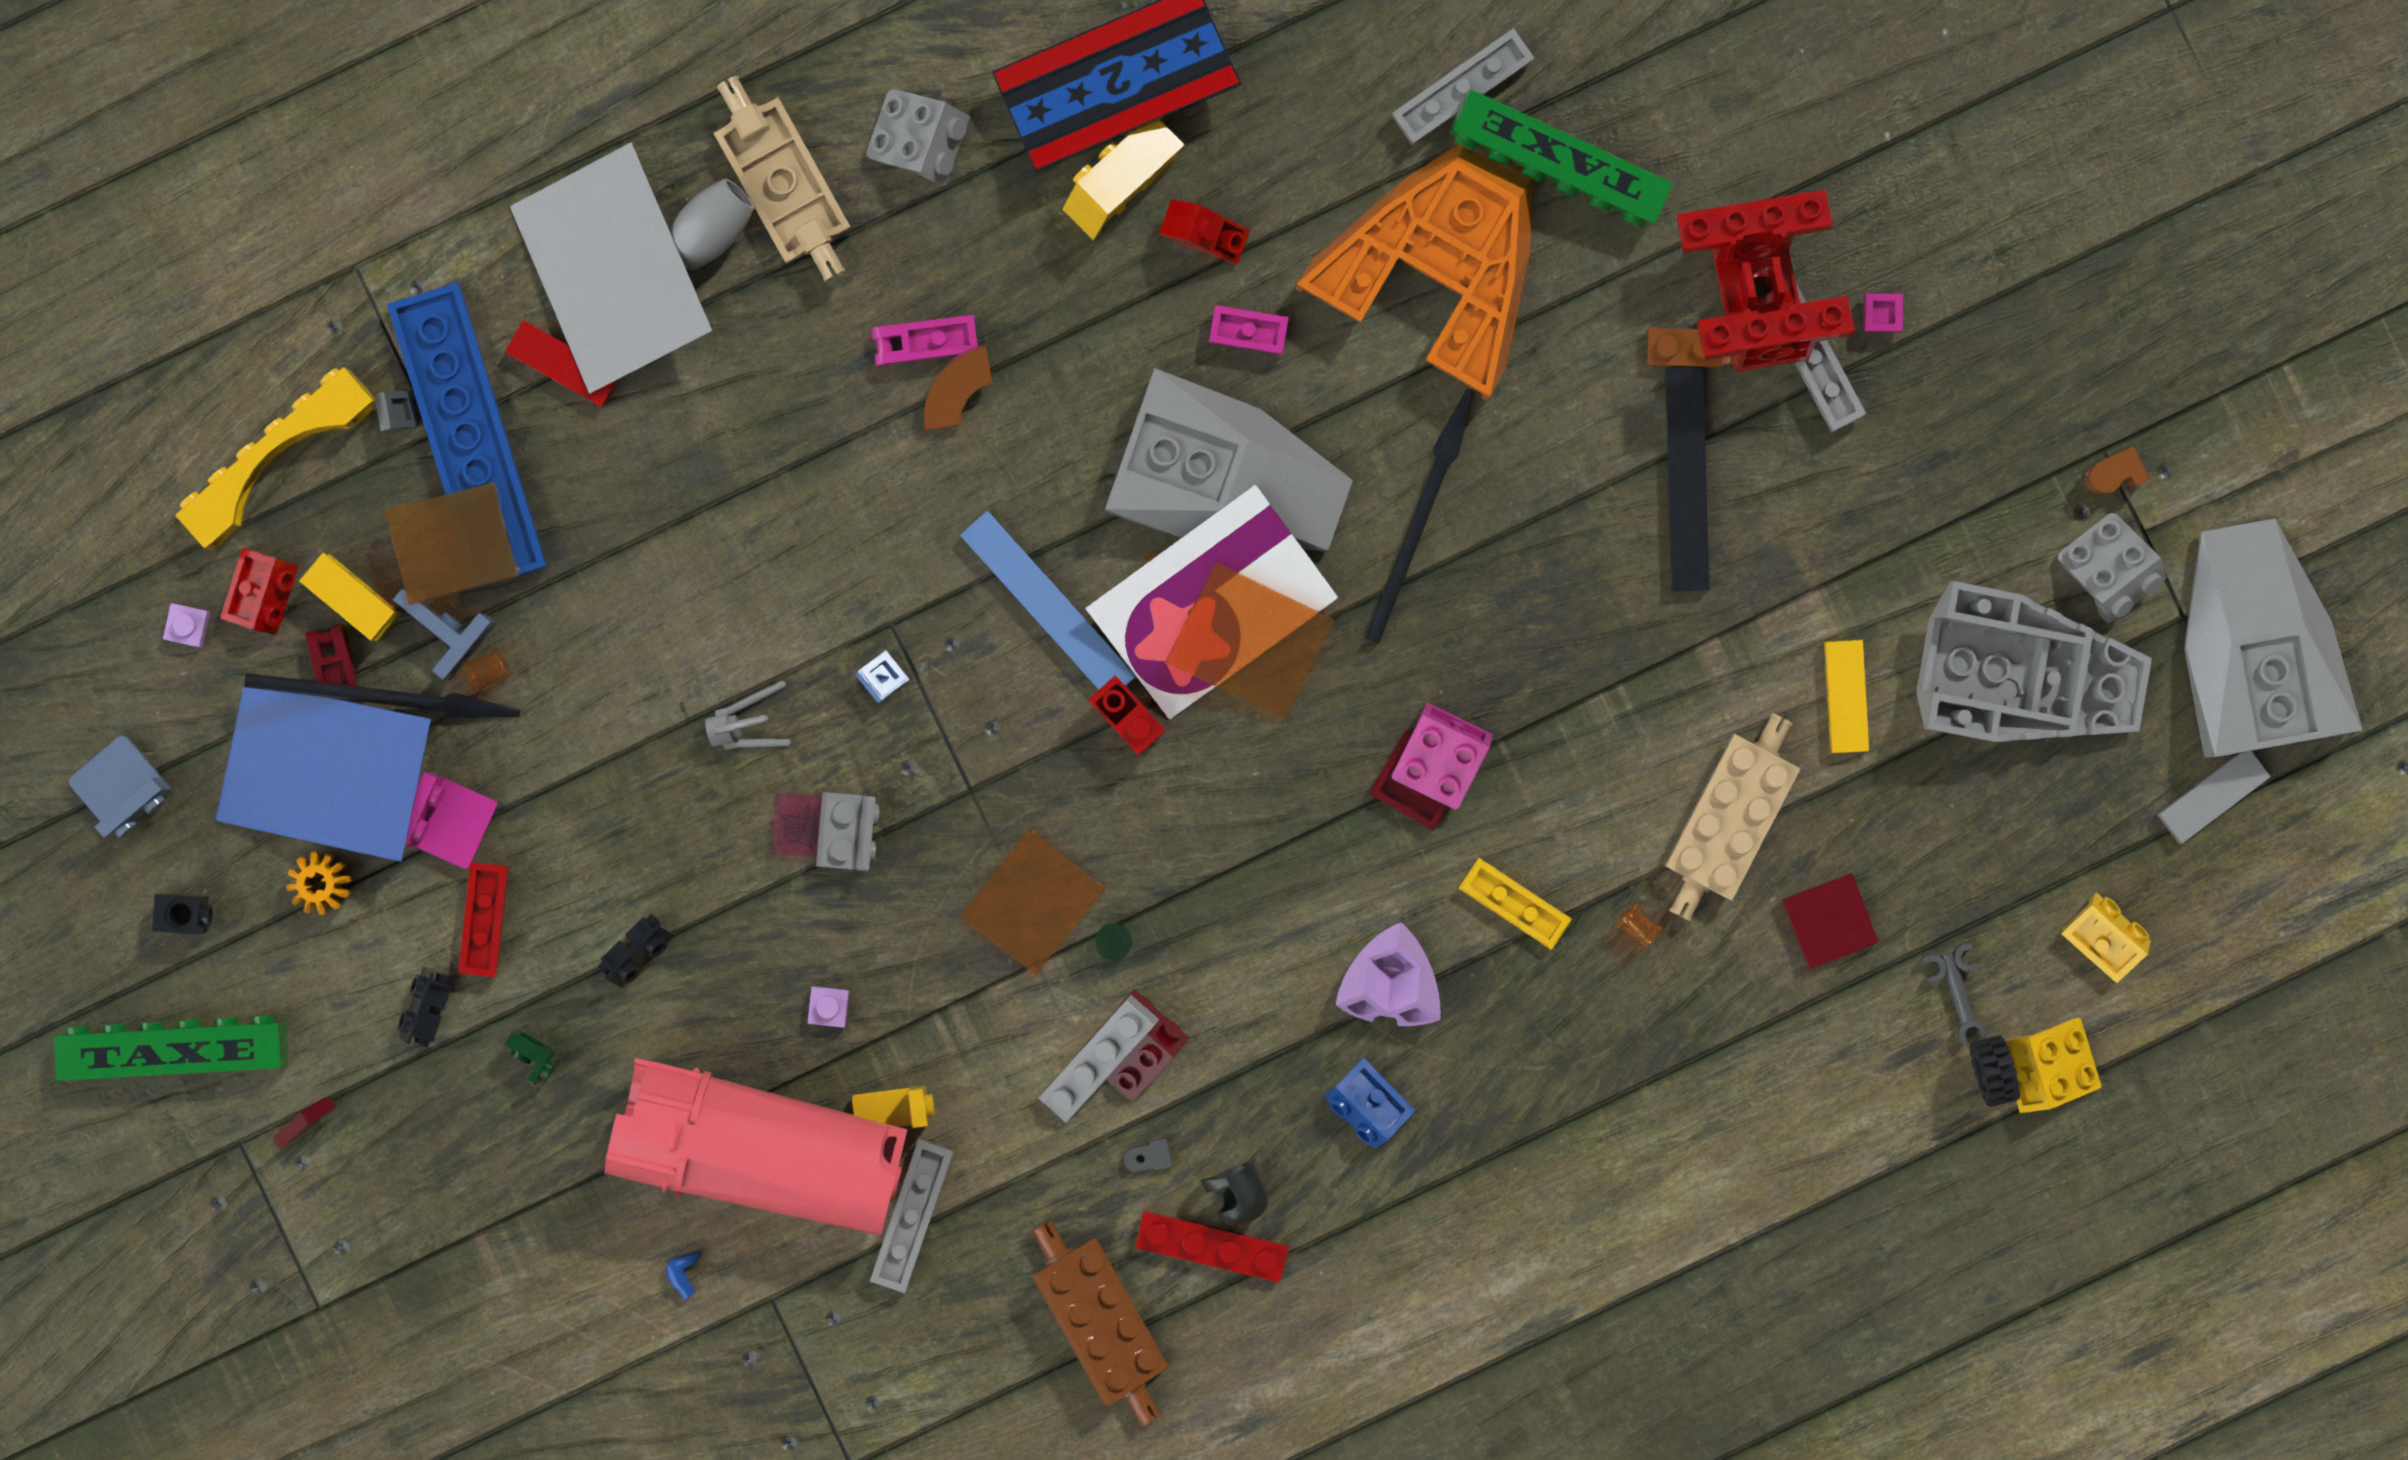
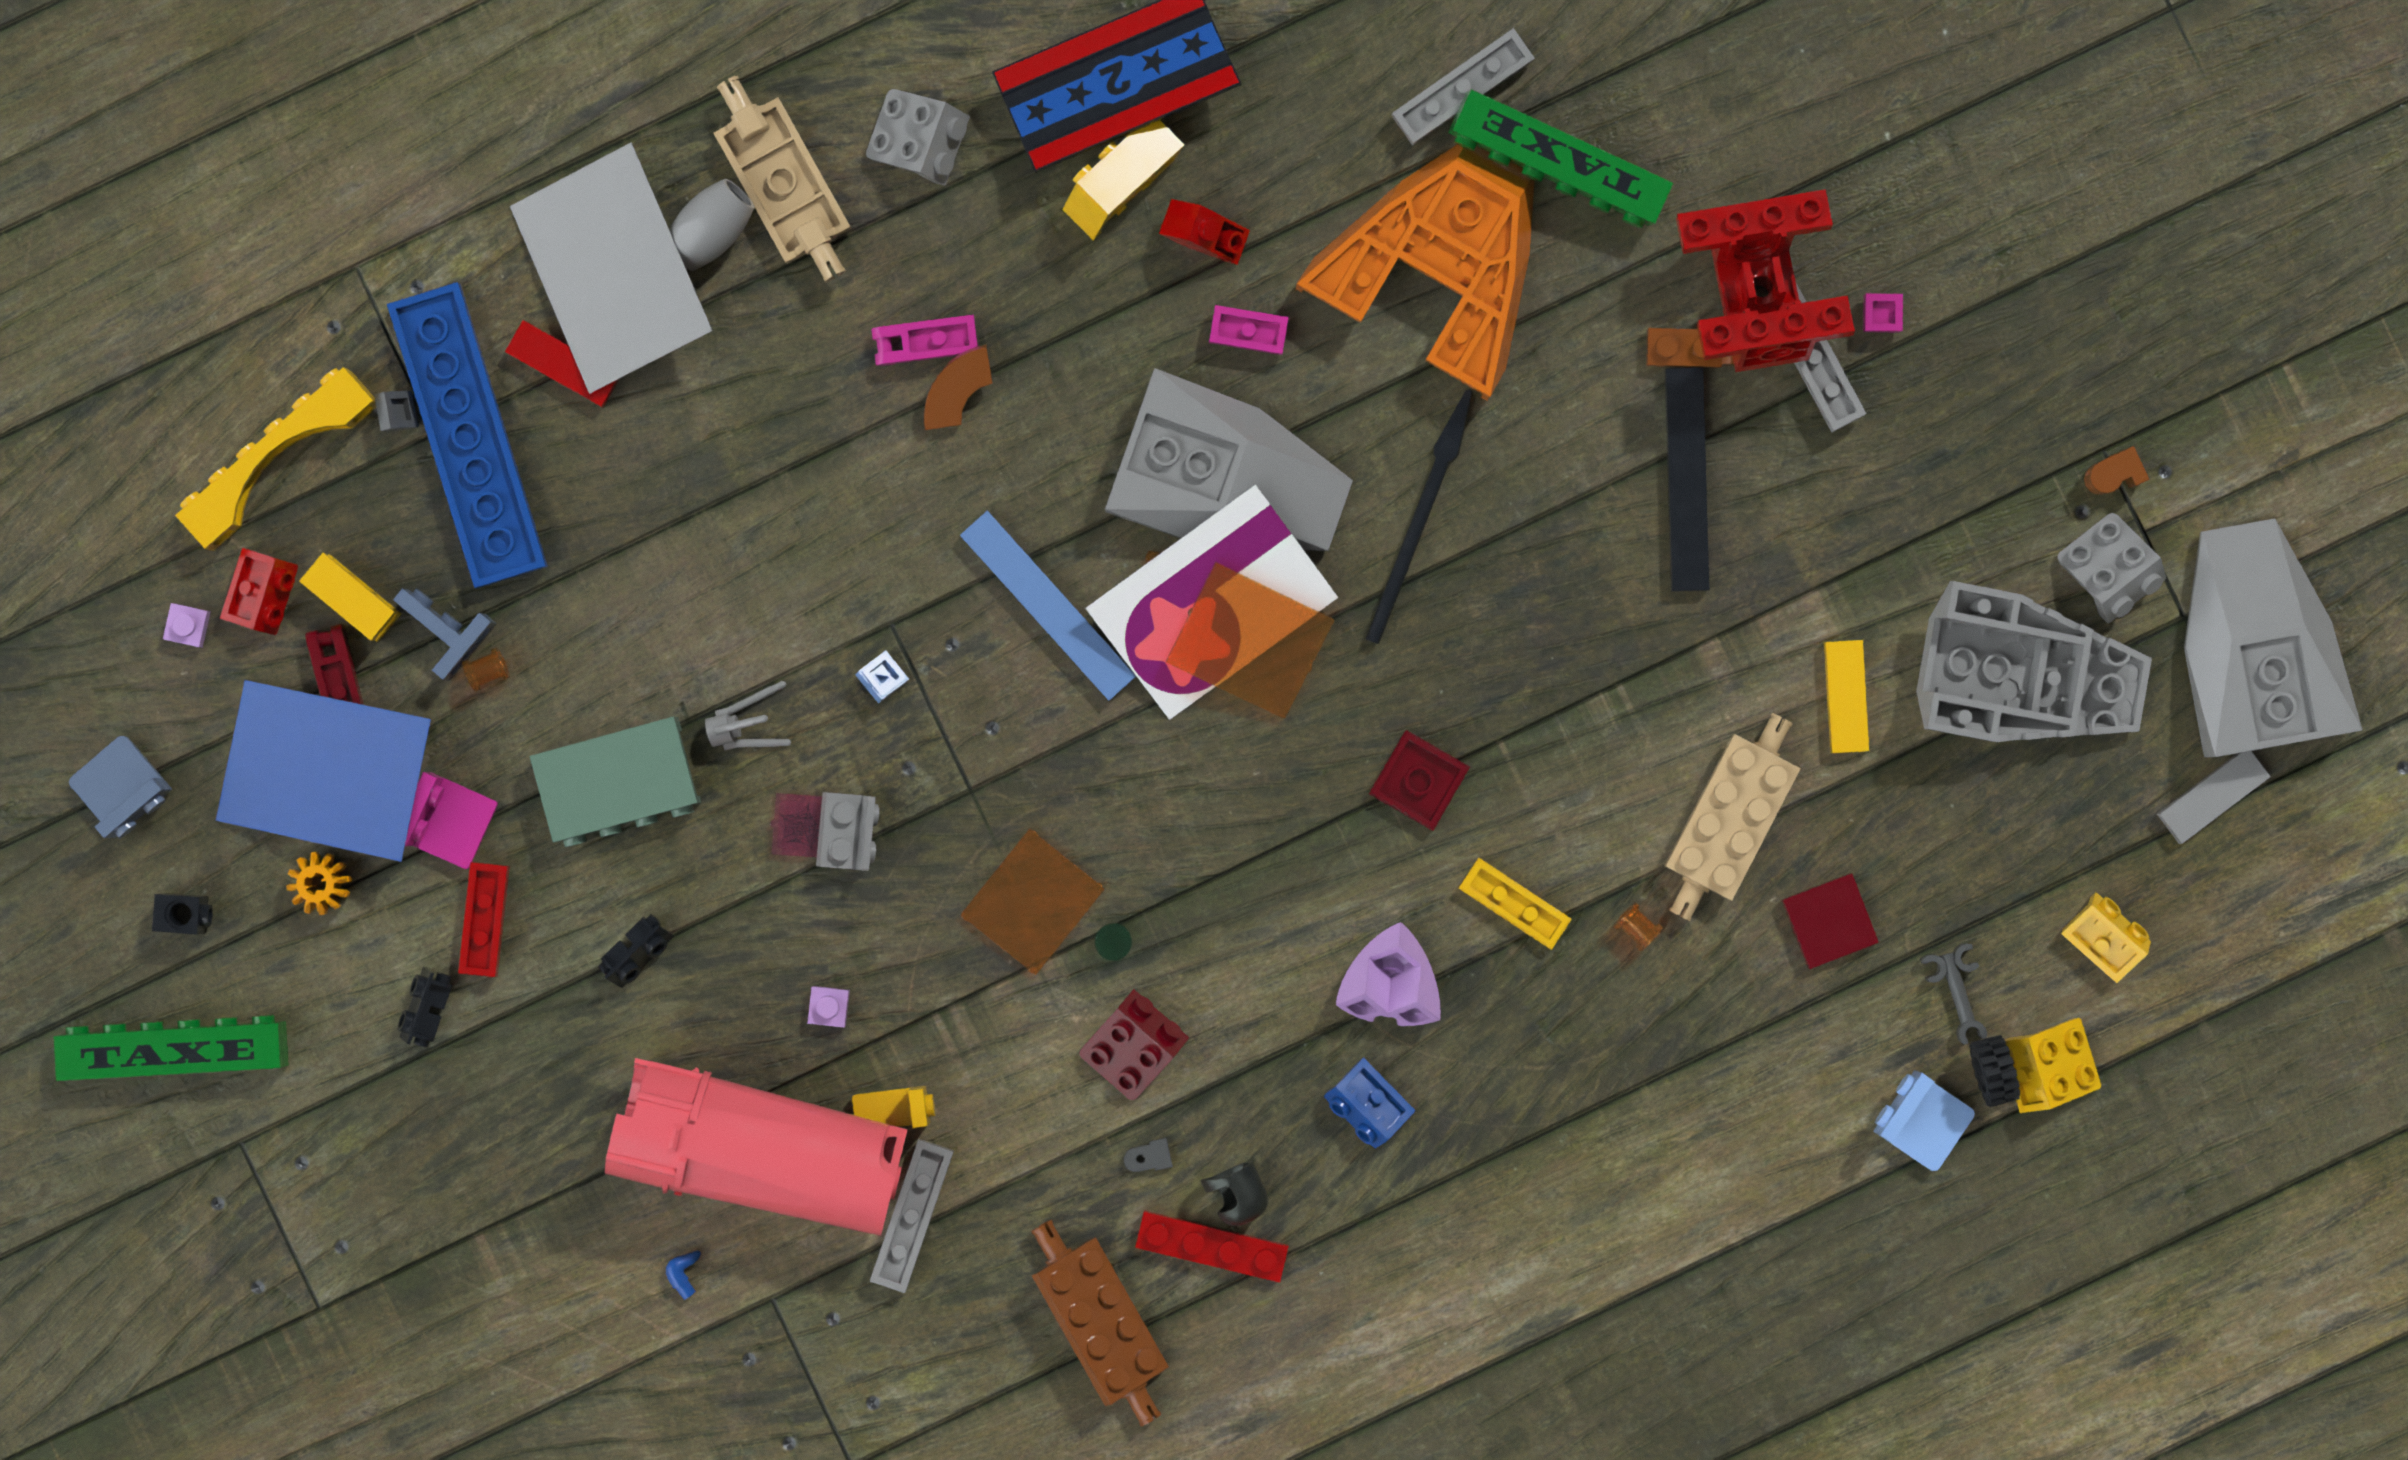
(303, 1122): dark red tile -> none
(451, 543): clear orange piece -> none
(452, 705): black piece -> none
(528, 1049): dark green bracket -> none
(615, 781): none -> sand green panel
(1098, 1058): light grey plate -> none
(1126, 715): red slope -> none
(1442, 756): dark pink bracket -> none
(1923, 1120): none -> light blue bracket

